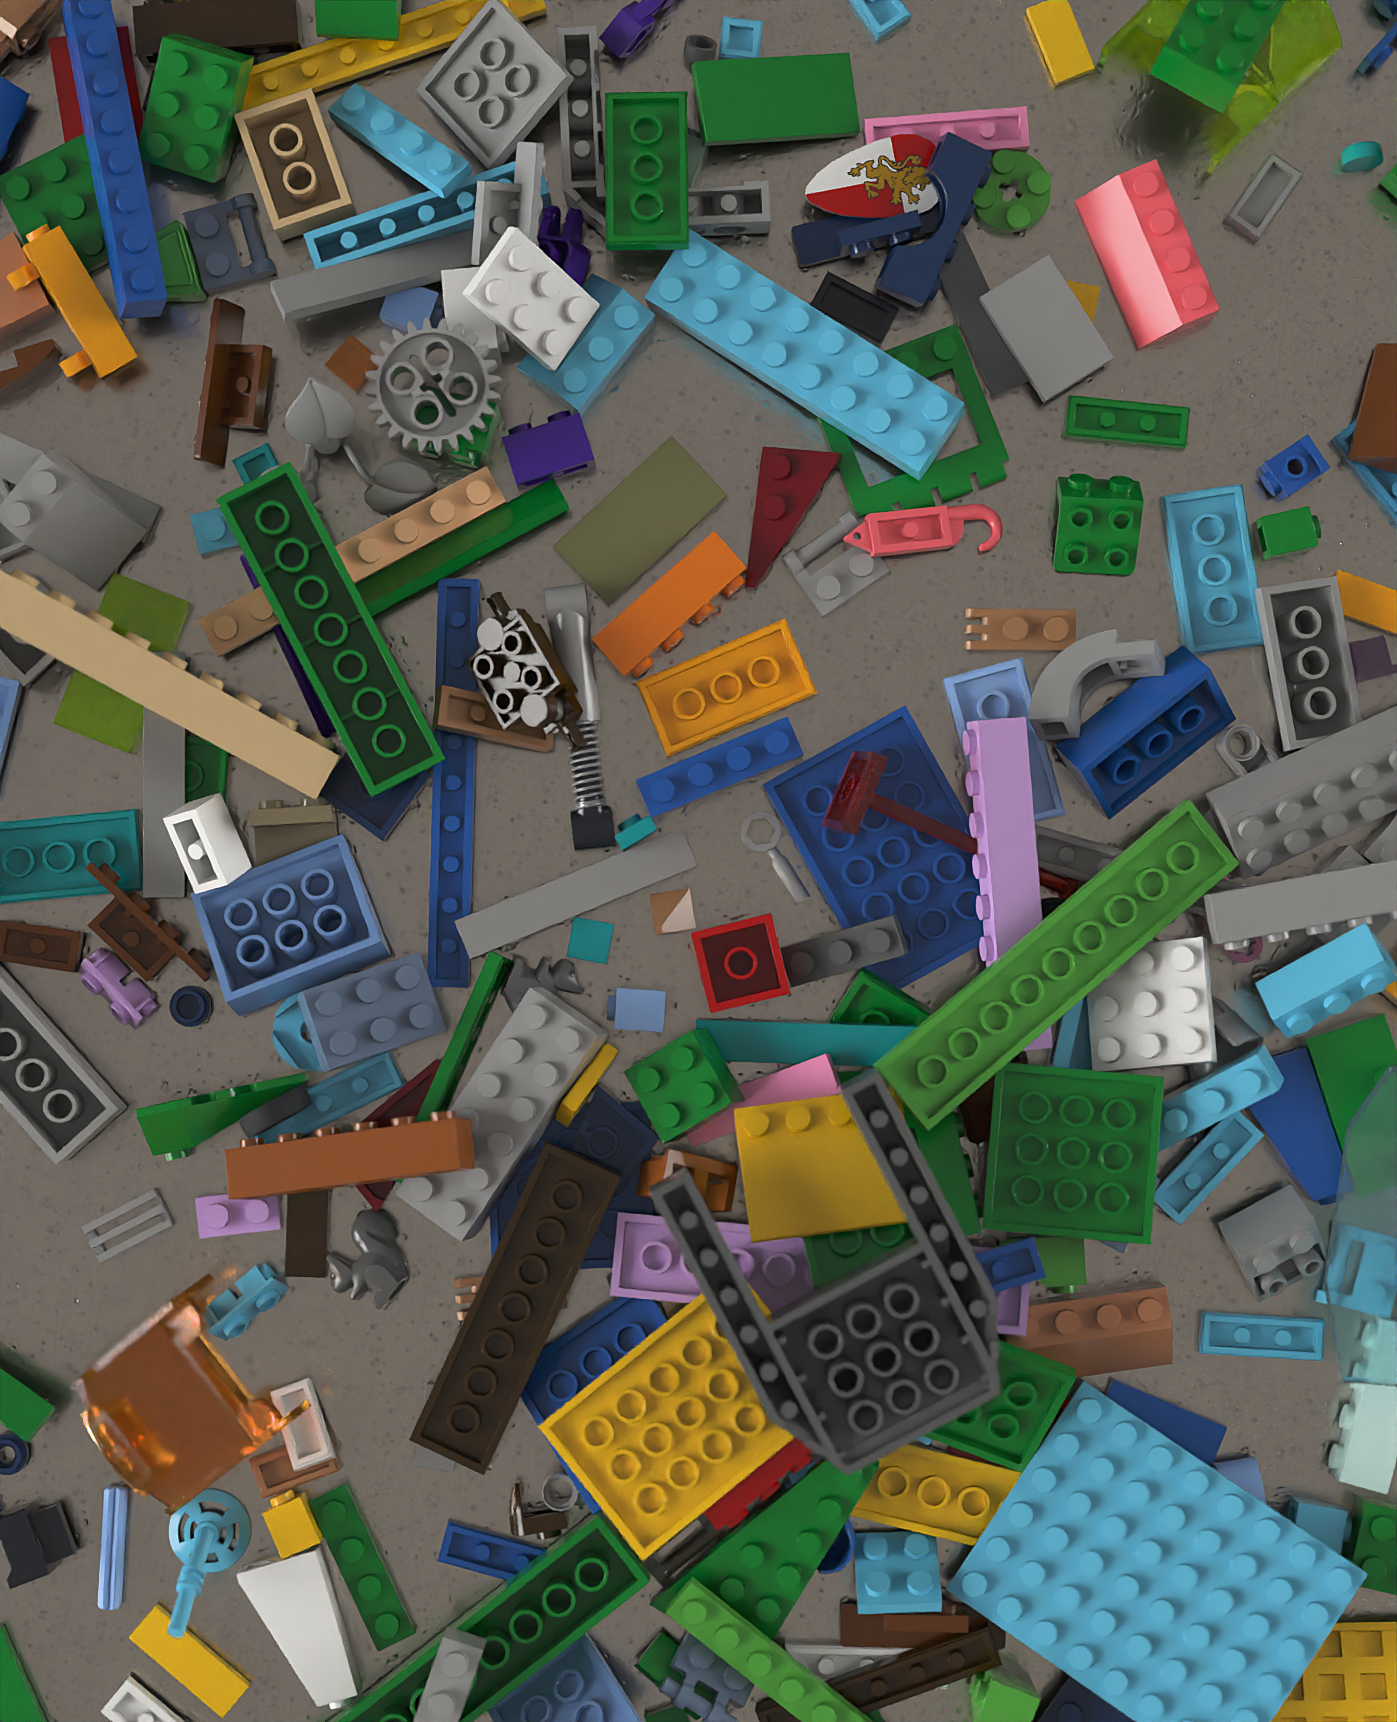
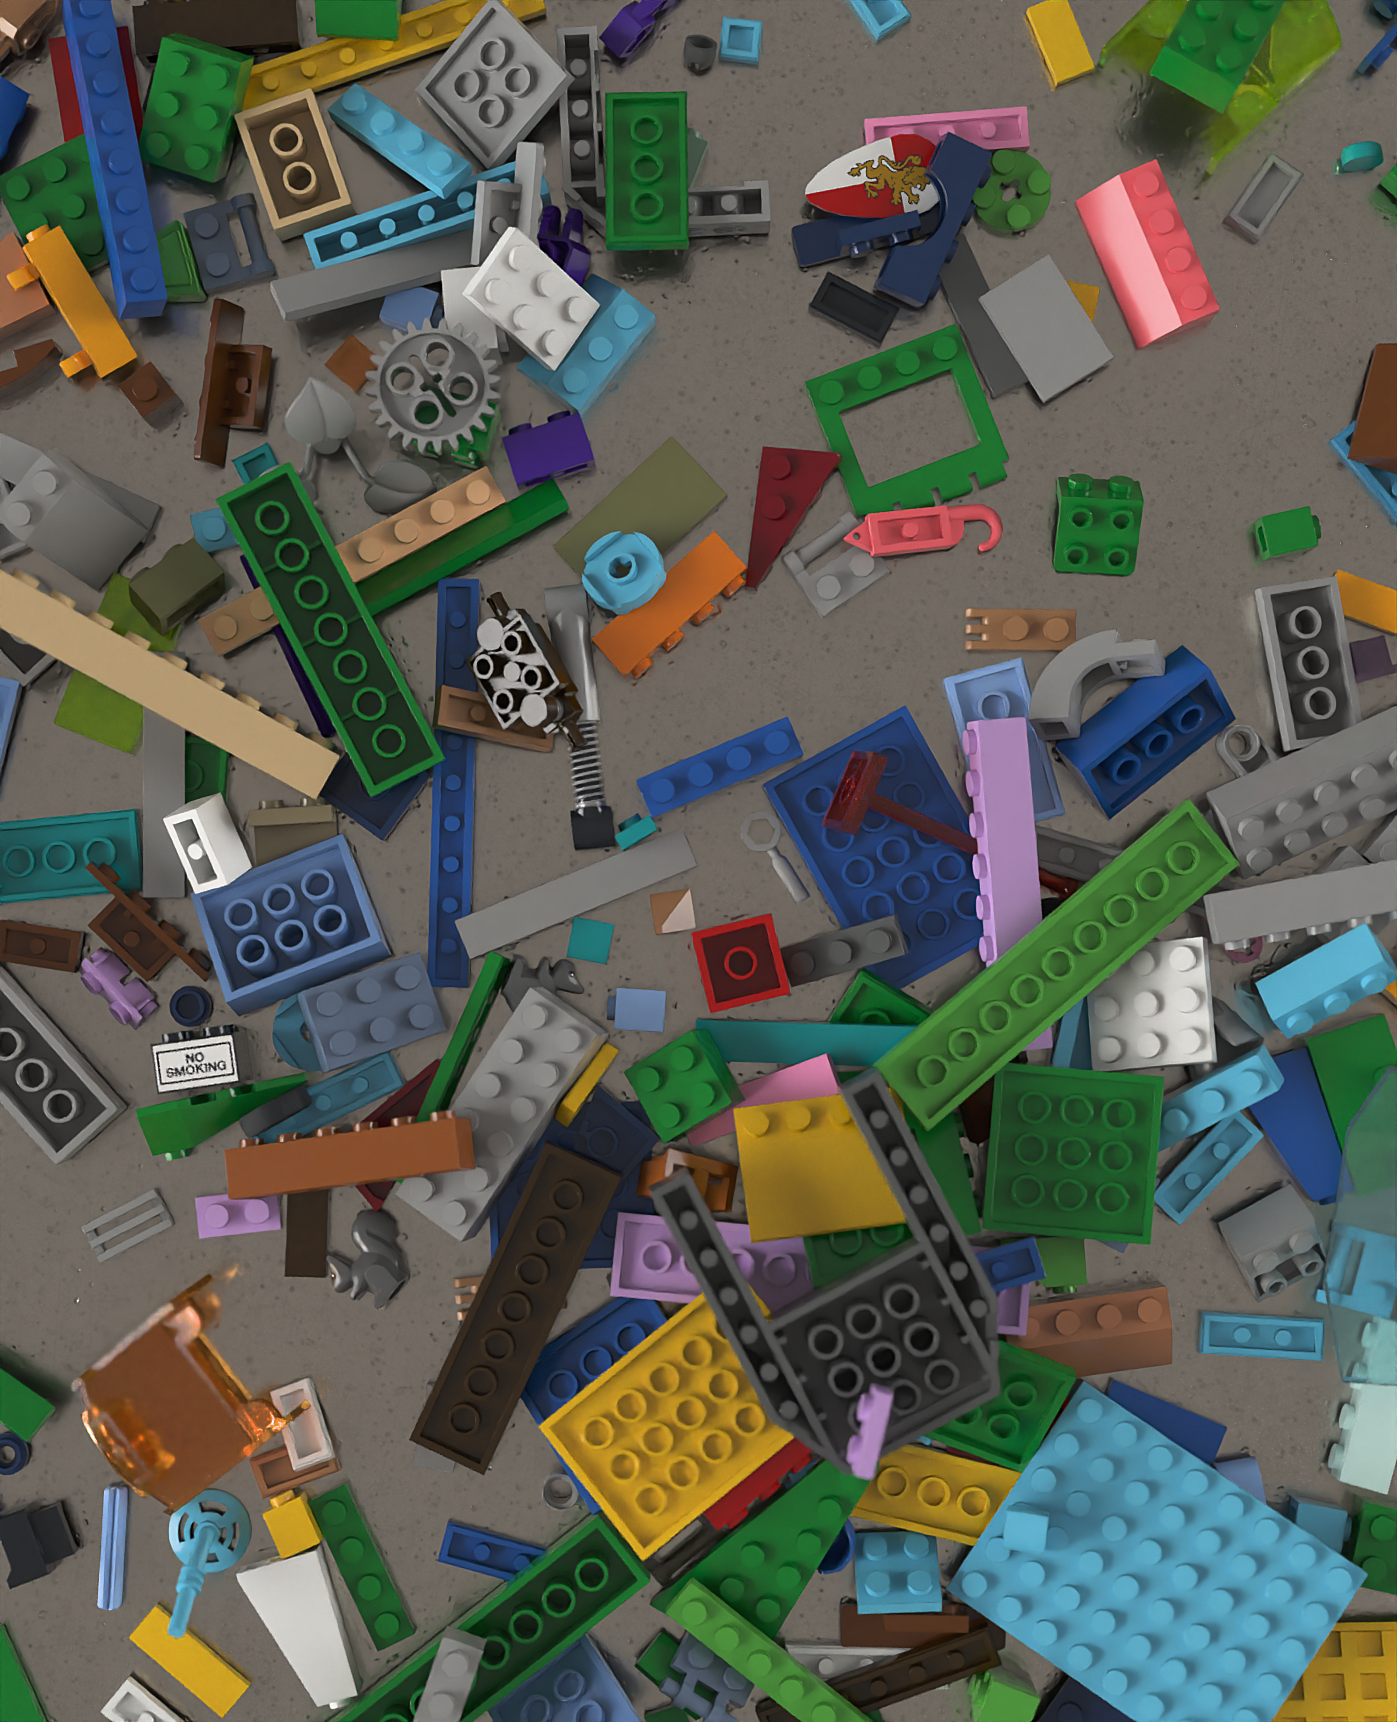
(150, 394): none -> reddish brown brick
(176, 586): none -> olive brick
(201, 1062): none -> brick
(260, 1293): medium azure hinge -> none
(543, 1522): dark brown plate -> none
(638, 586): none -> medium azure plate
(726, 688): light orange tile -> none
(775, 99): green tile -> none
(805, 355): medium azure brick -> none
(874, 1411): none -> lavender plate
(1025, 1529): none -> medium azure brick
(1126, 422): green tile -> none
(1212, 569): medium azure tile -> none
(1308, 460): blue brick -> none

